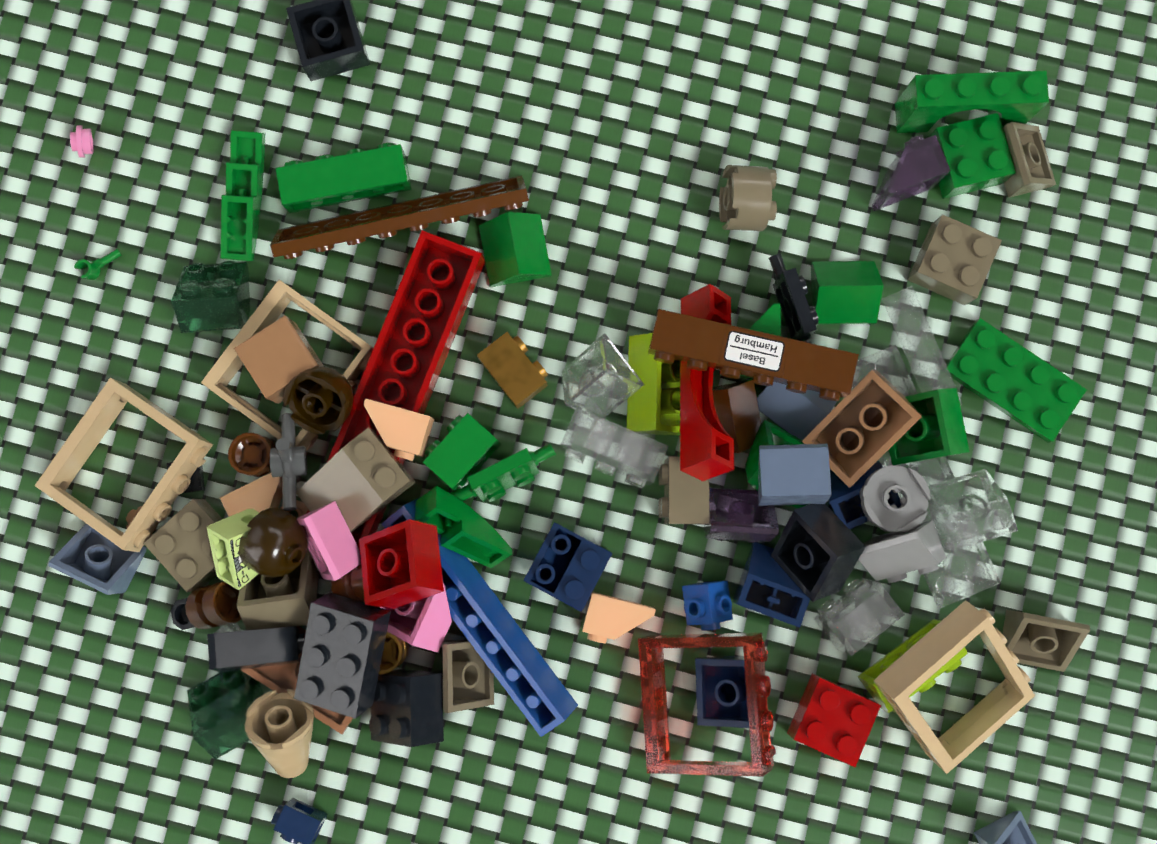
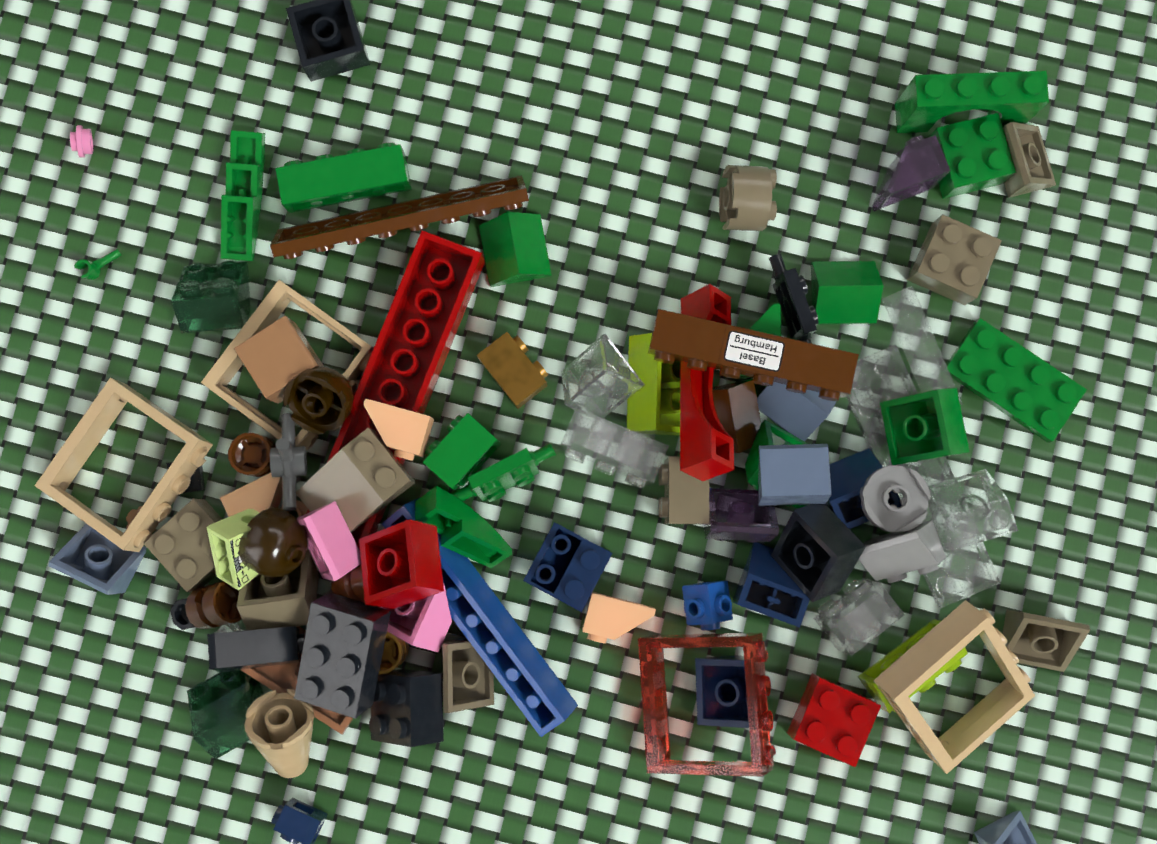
(864, 426): medium nougat slope -> none

